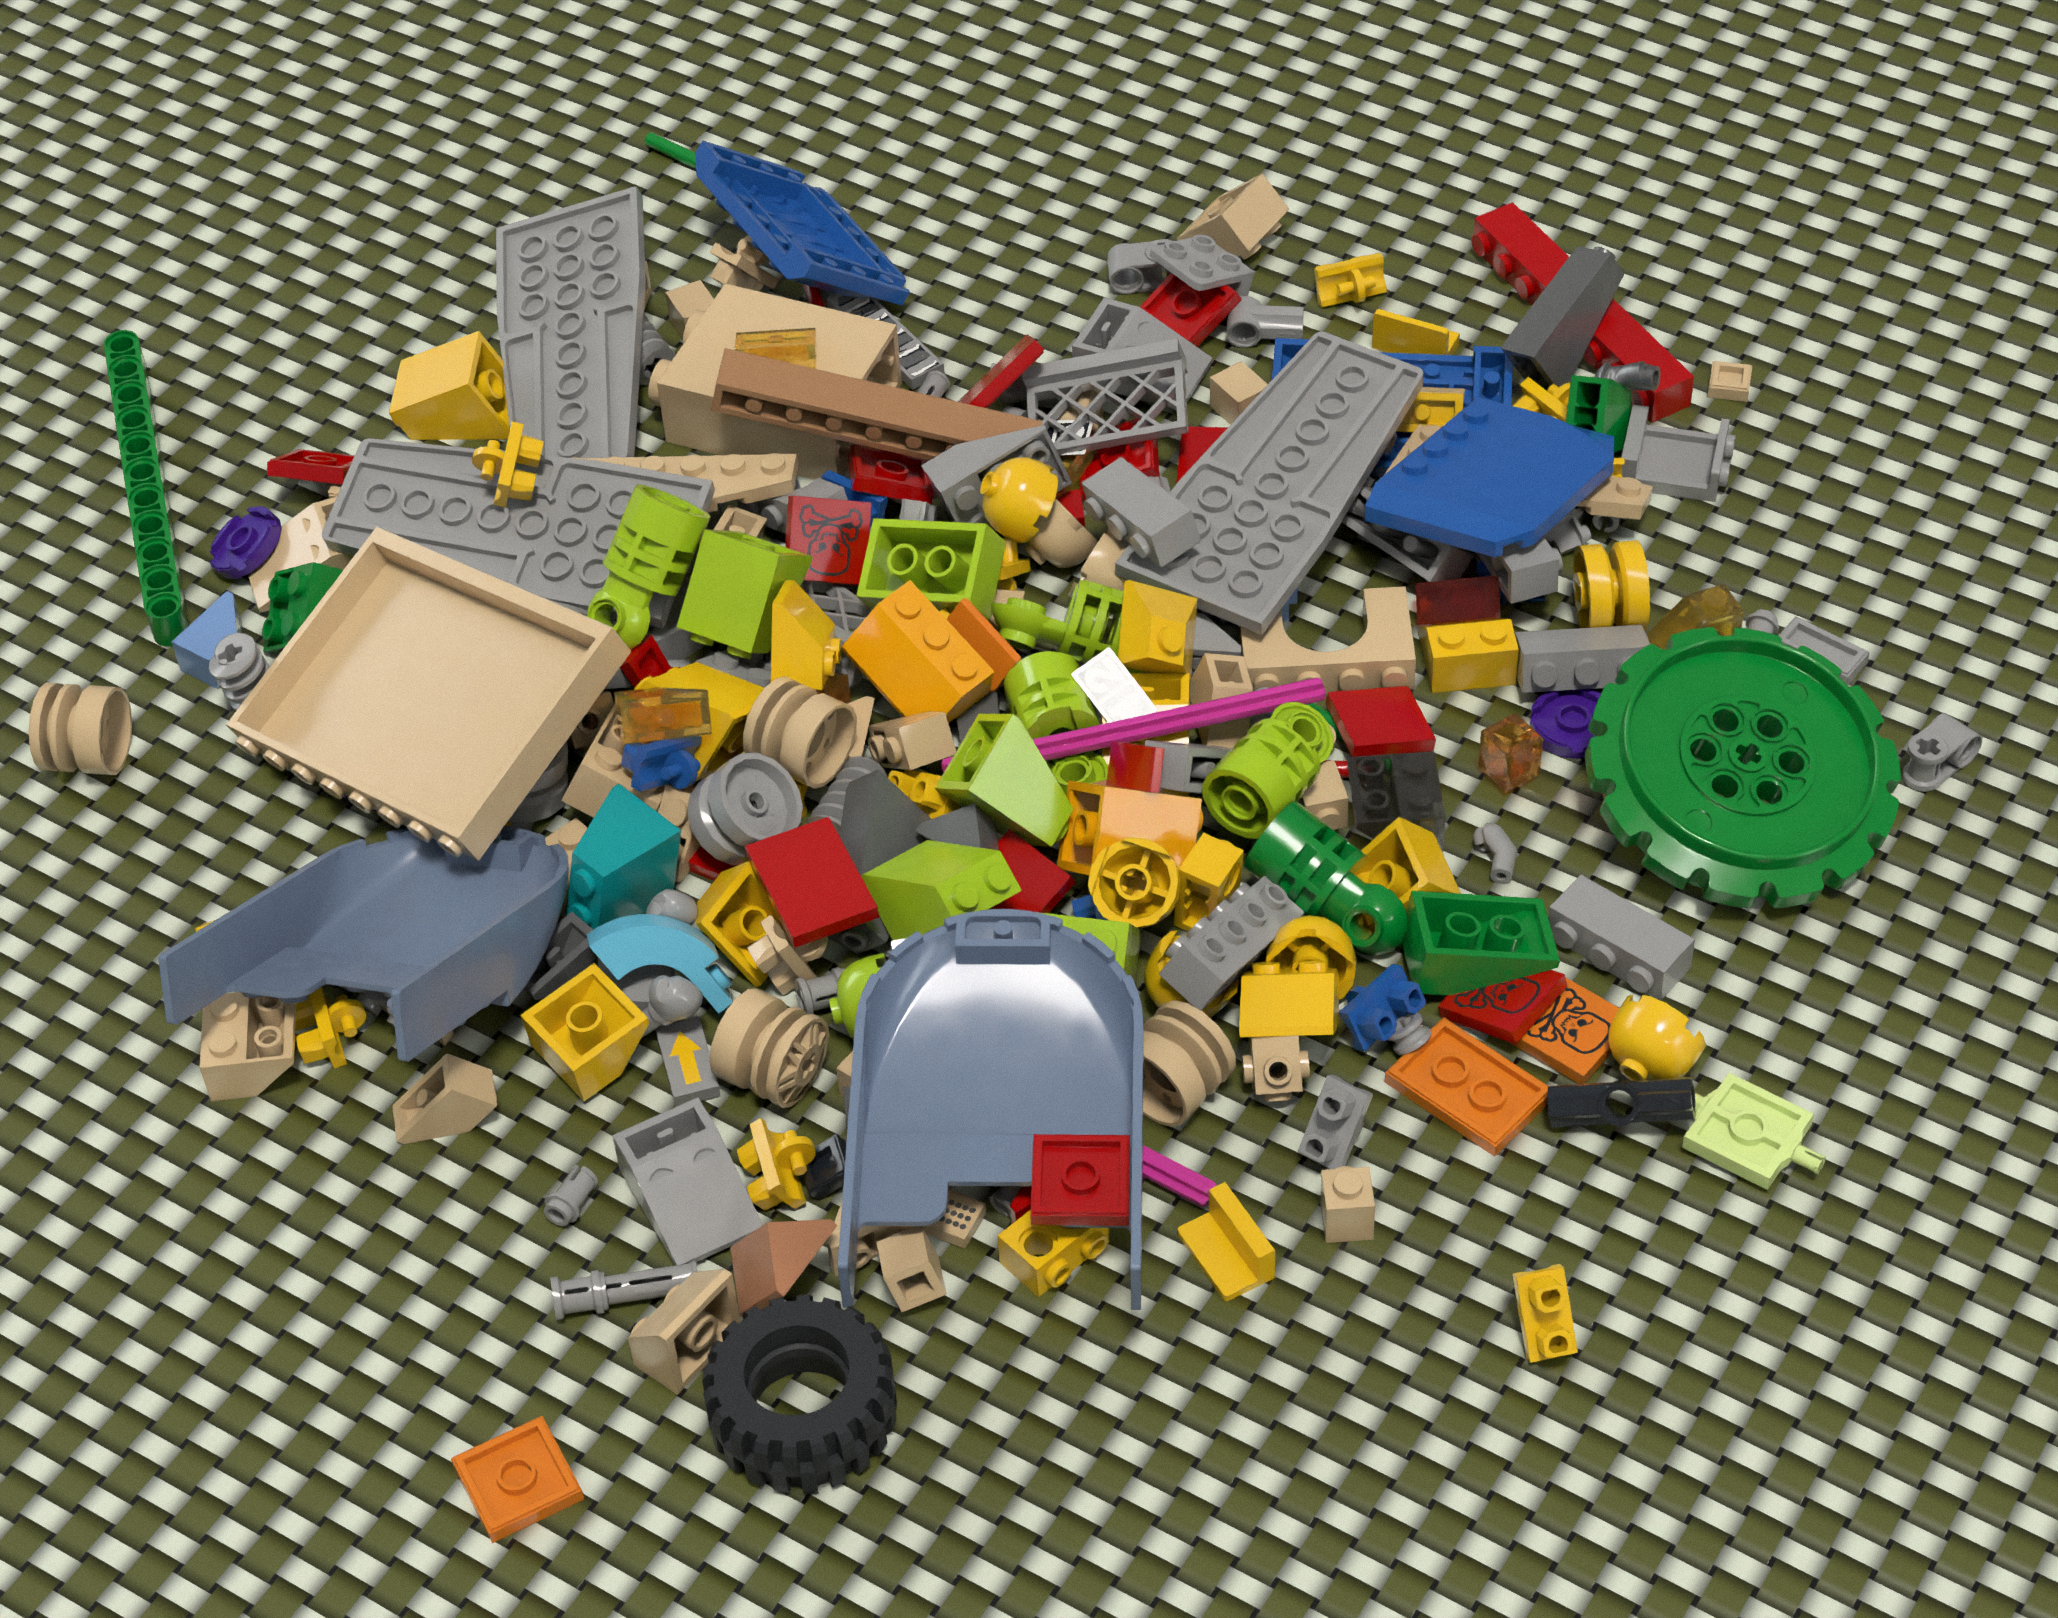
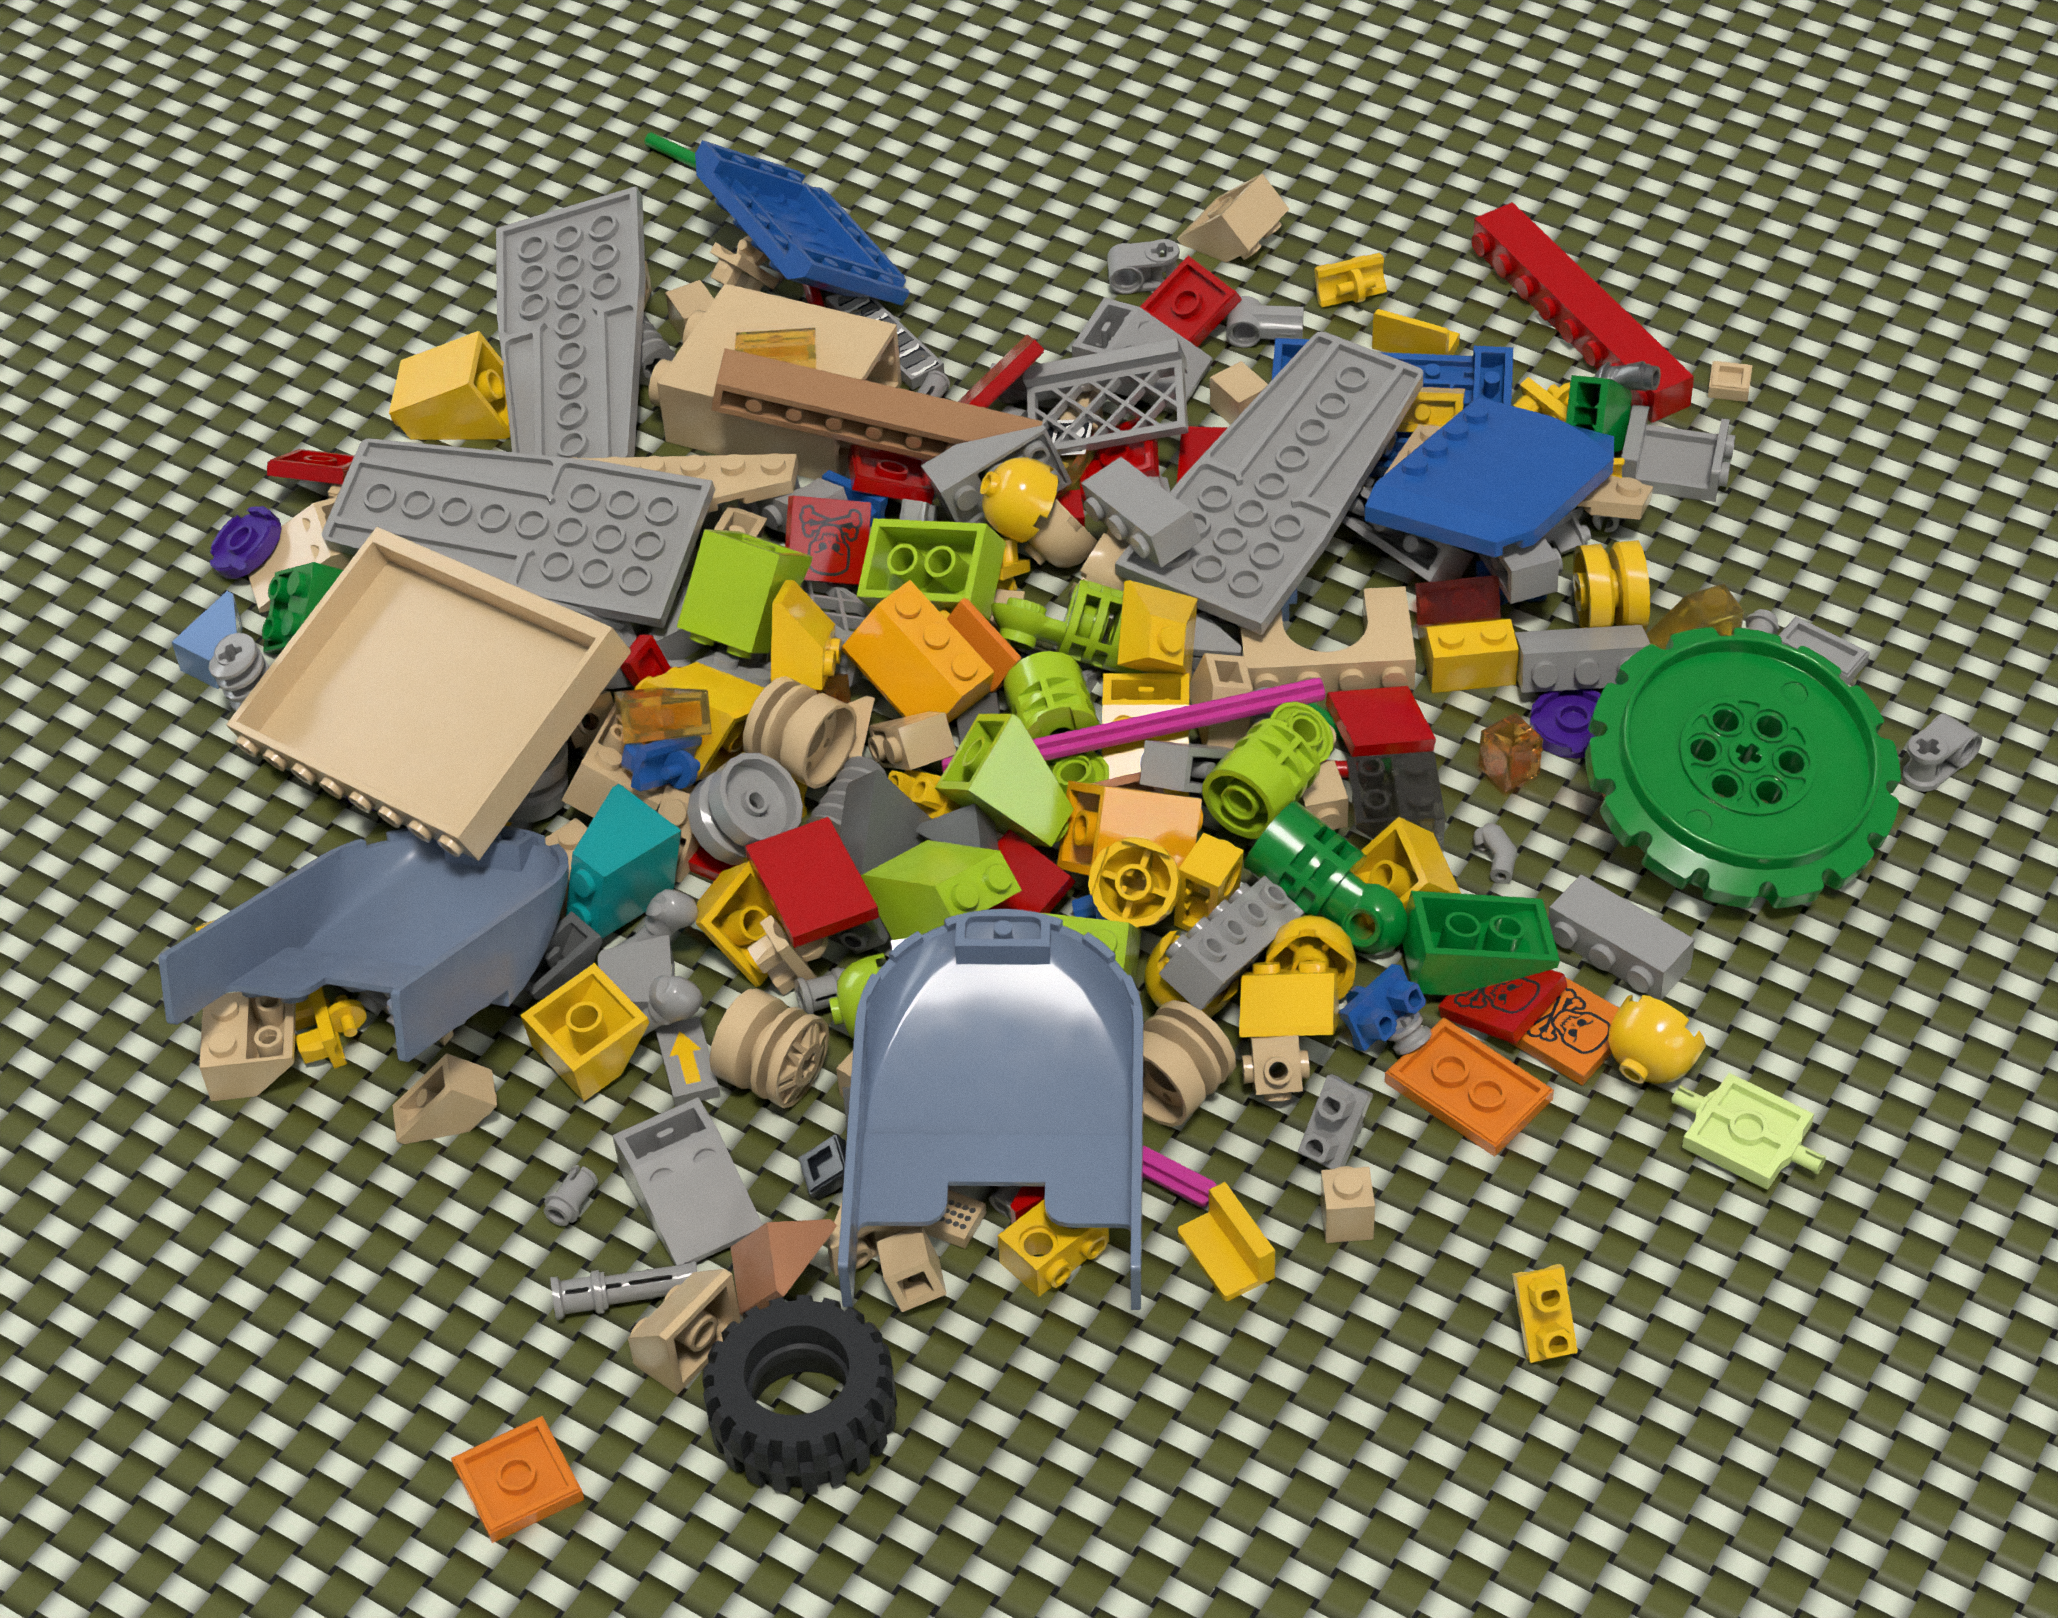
(80, 728): tan wheel -> none
(146, 488): green beam -> none
(520, 450): yellow hips -> none
(646, 557): lime cylinder -> none
(666, 941): medium azure arch -> none
(782, 1161): yellow hips -> none
(1080, 1180): red tile -> none
(1112, 688): sticker -> none
(1135, 766): red slope -> none
(1203, 264): light grey bracket -> none
(1564, 318): dark grey slope -> none
(1591, 1105): black piece -> none

